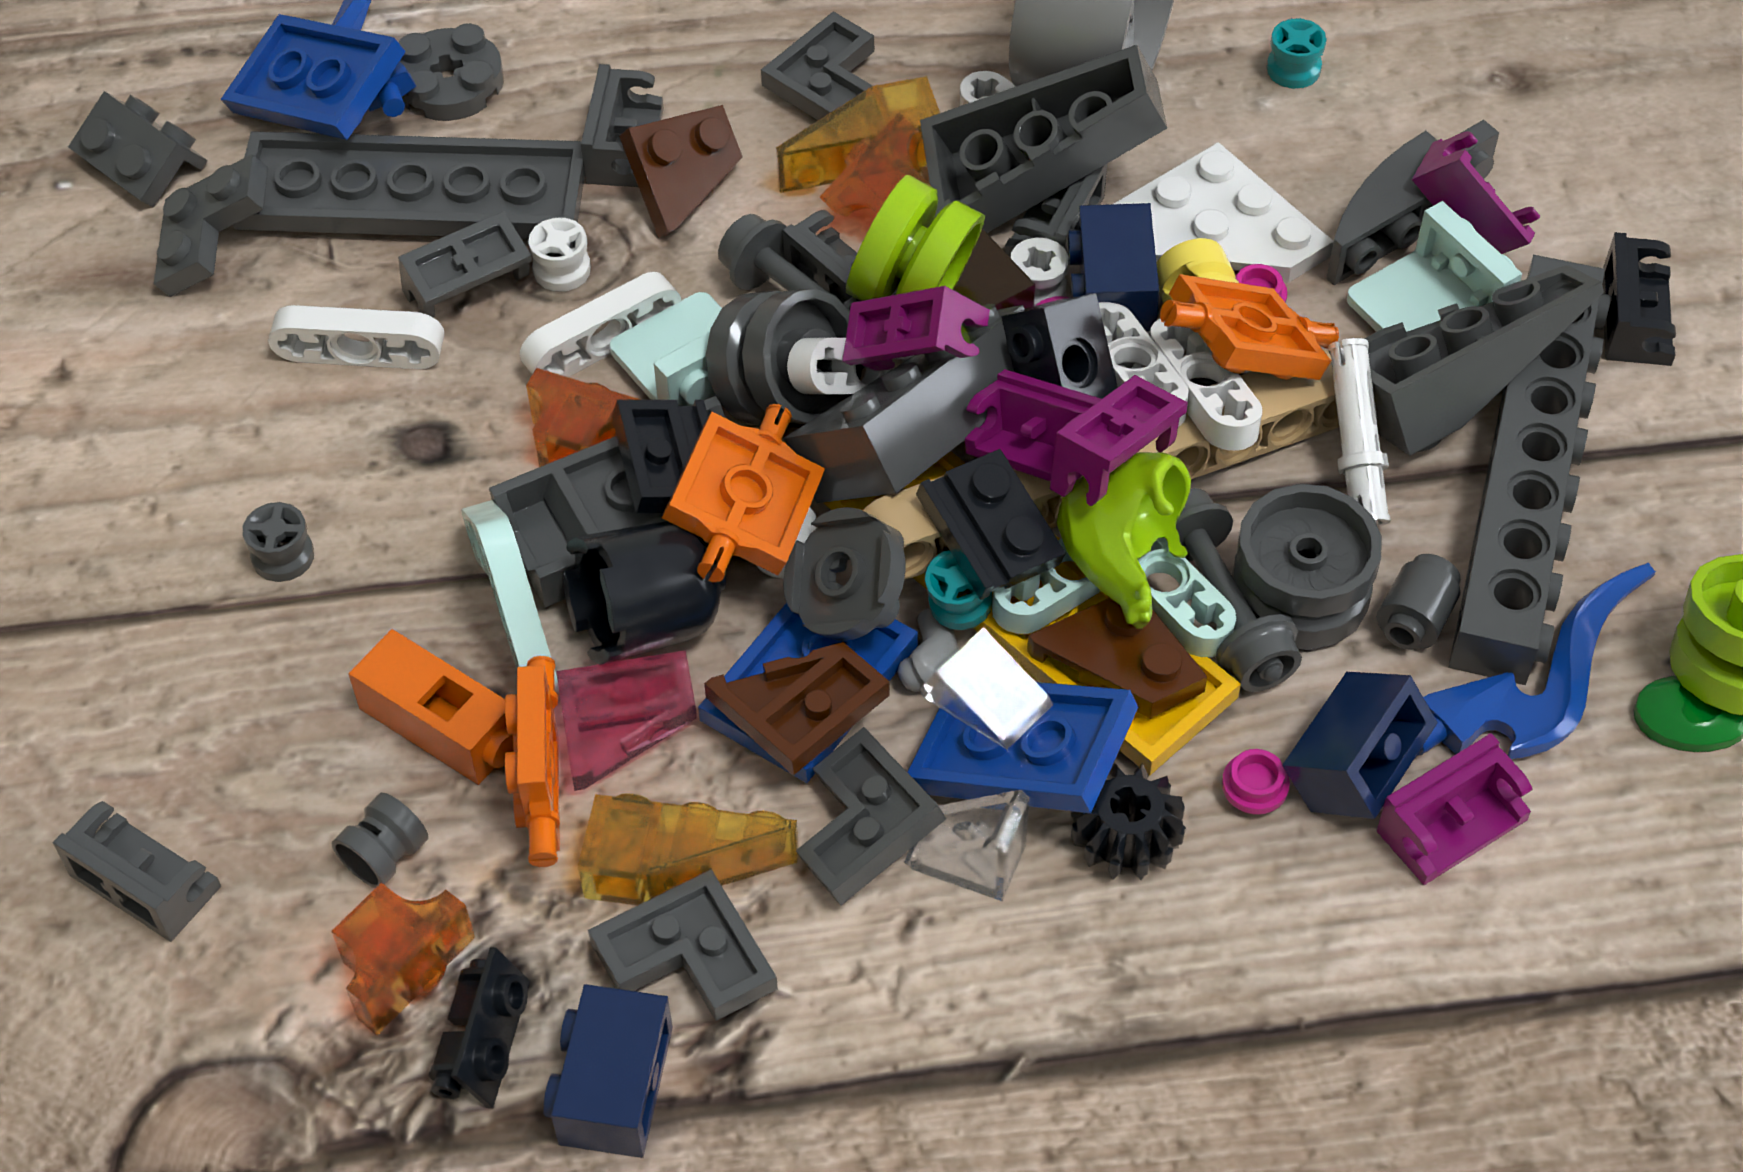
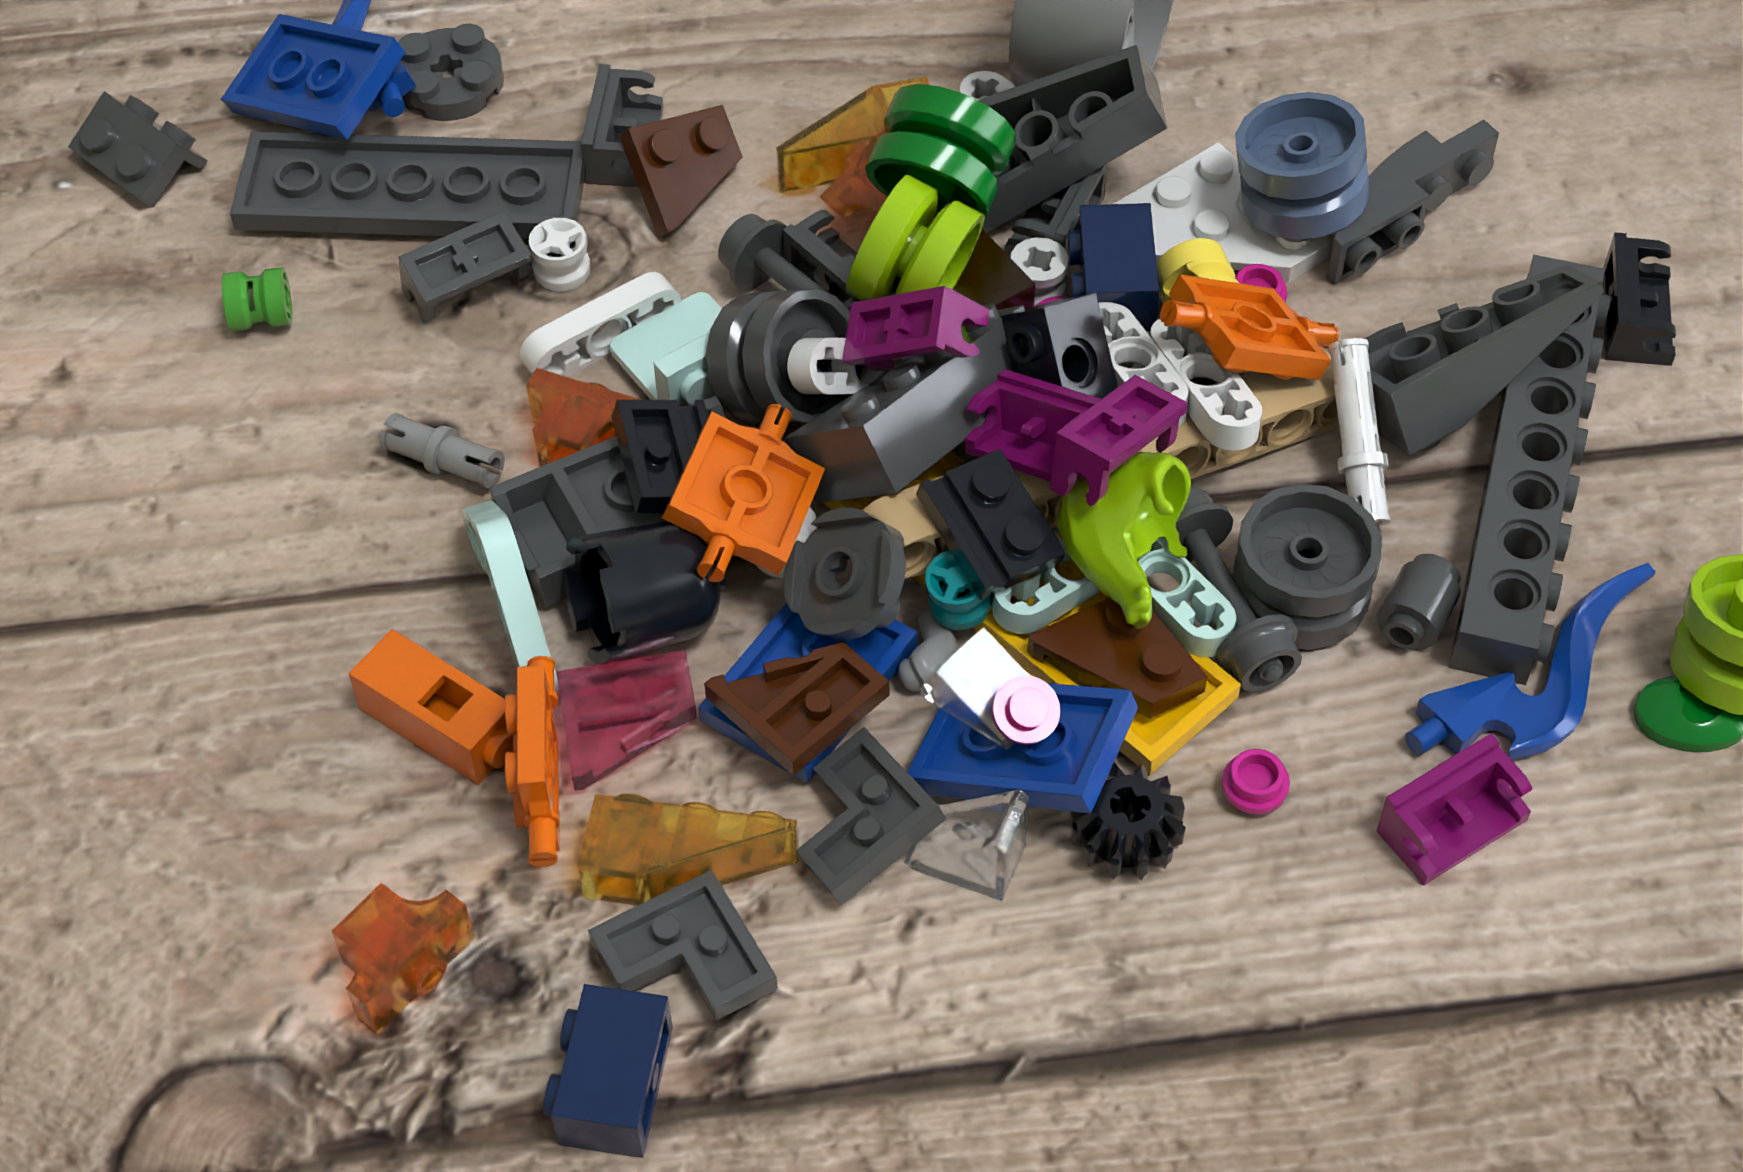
(135, 871): dark grey hinge -> none
(196, 217): dark grey plate -> none
(257, 299): none -> bright green wheel
(264, 534): dark grey wheel -> none
(380, 840): dark grey wheel -> none
(411, 337): white beam -> none
(442, 450): none -> light grey pin
(490, 1004): black hinge -> none
(818, 67): dark grey plate -> none
(944, 143): none -> green wheel
(1025, 710): none -> plate
(1296, 53): teal wheel -> none
(1303, 165): none -> sand blue wheel
(1360, 744): dark blue brick -> none
(1445, 269): light aqua bracket -> none
(1451, 178): magenta hinge -> none

